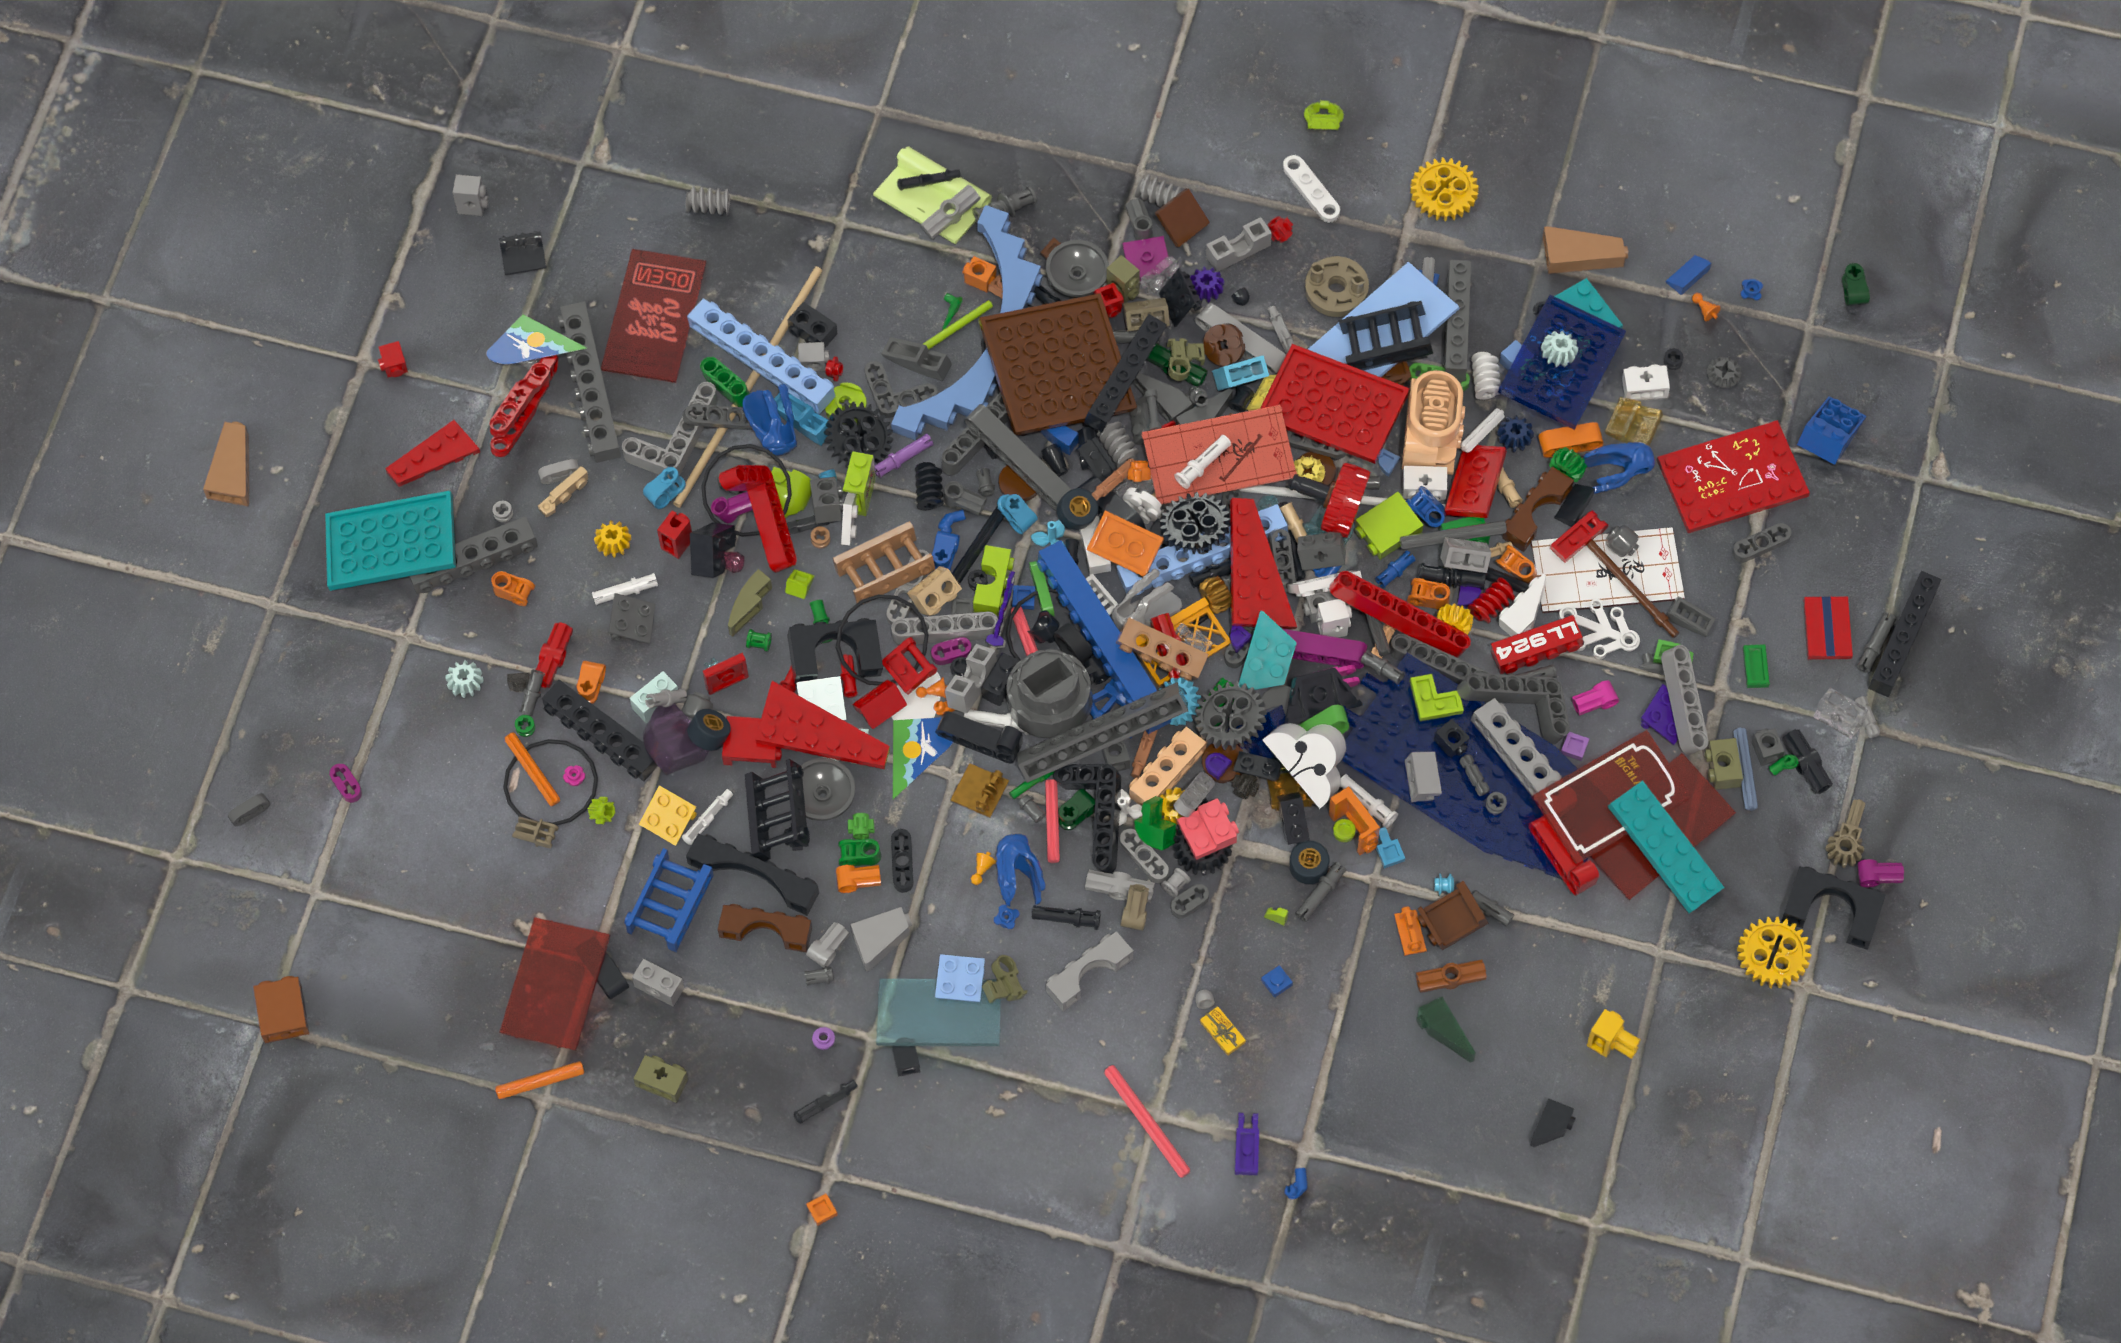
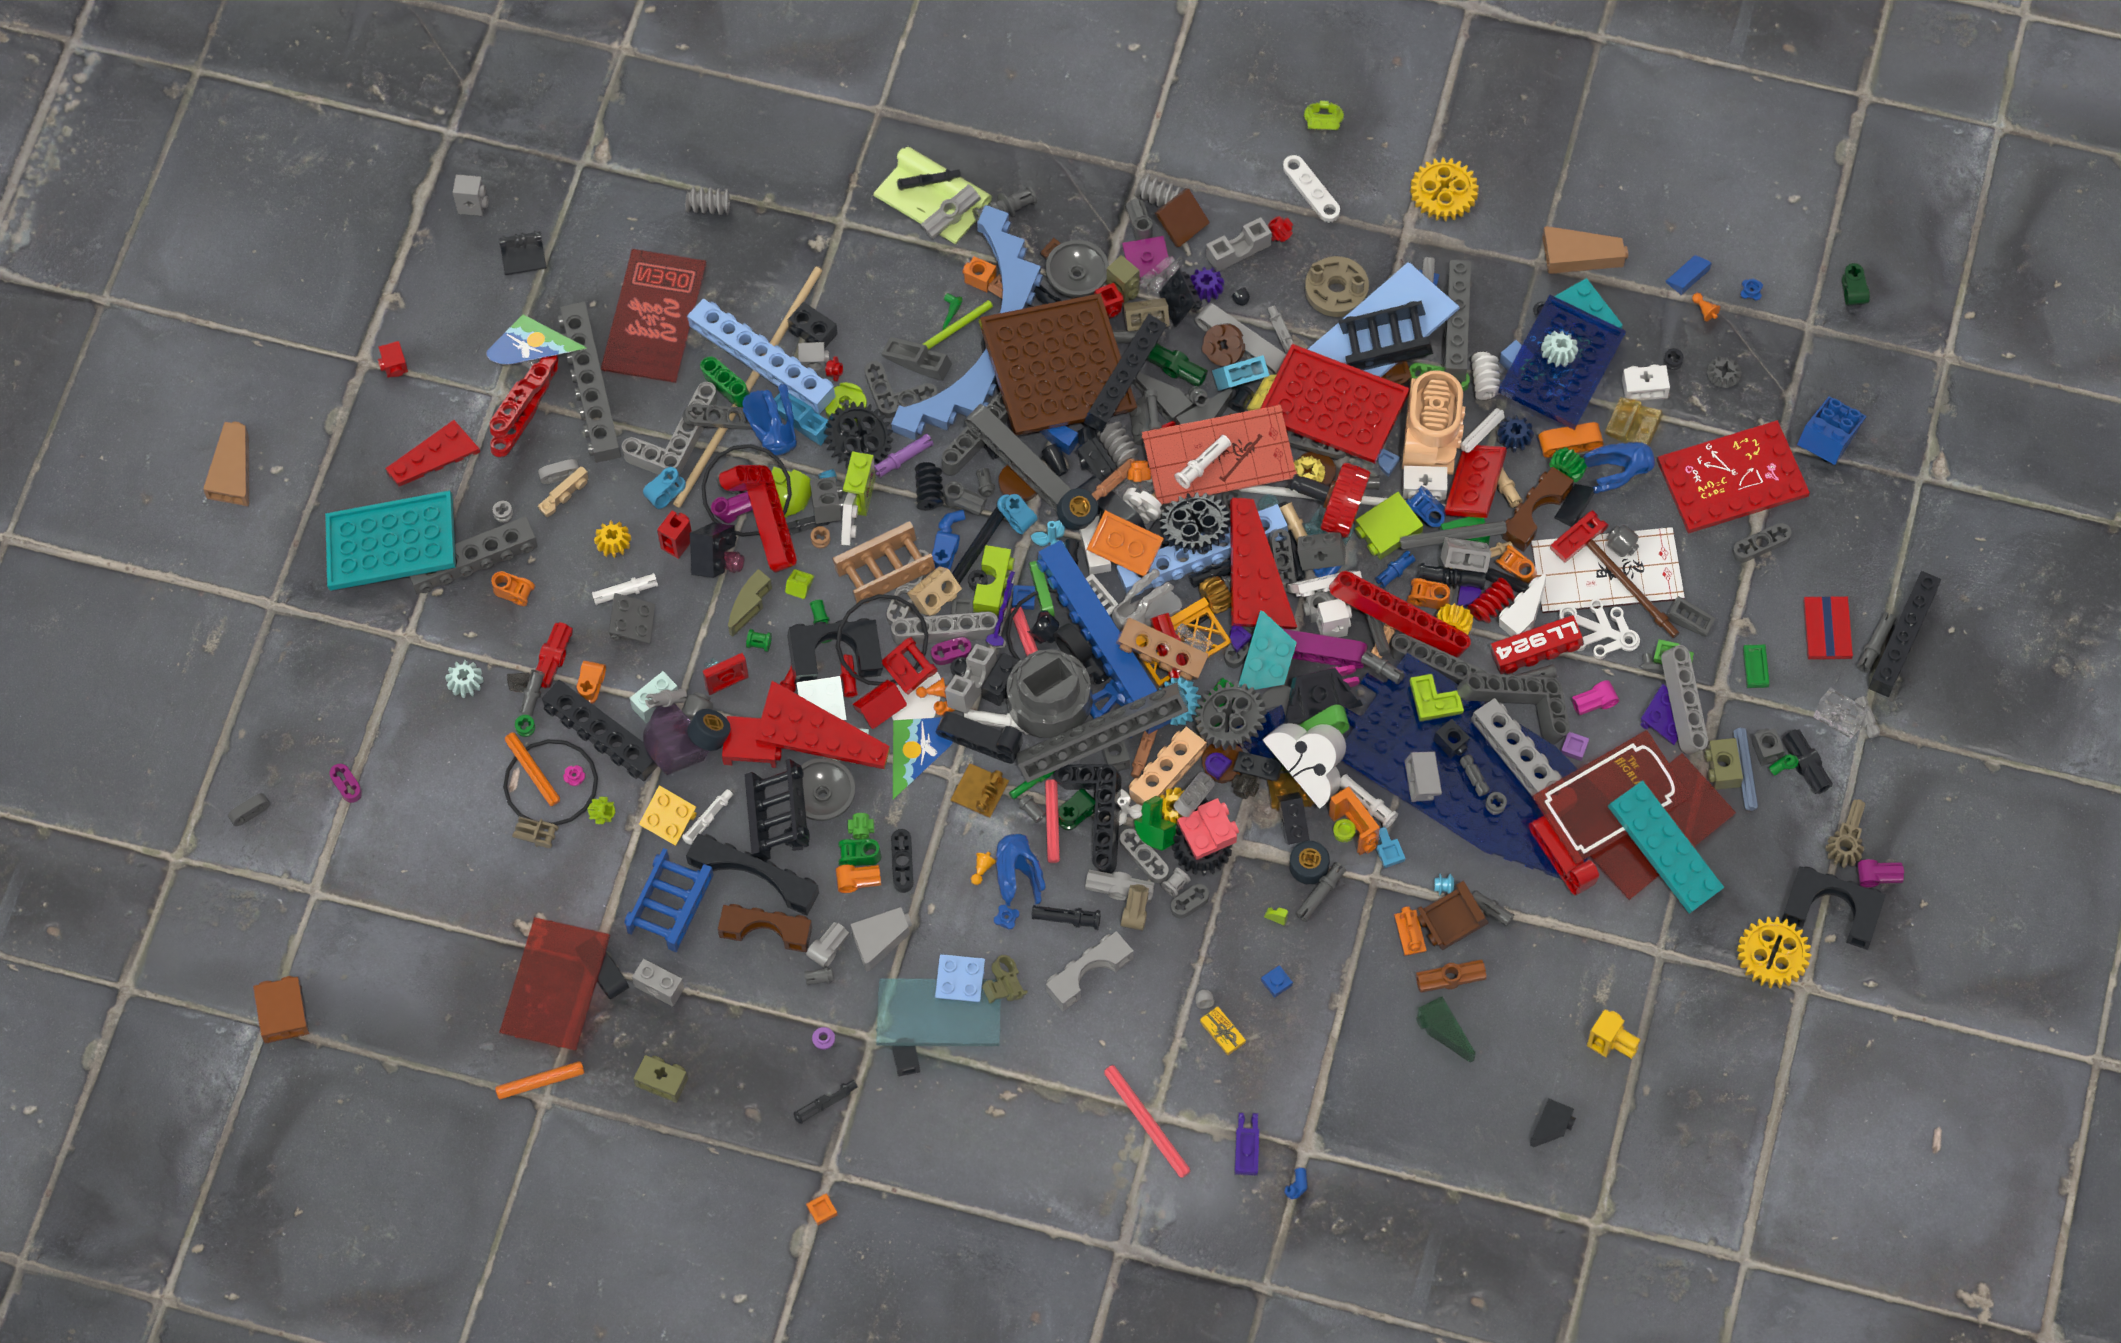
(1182, 355): olive piece -> none

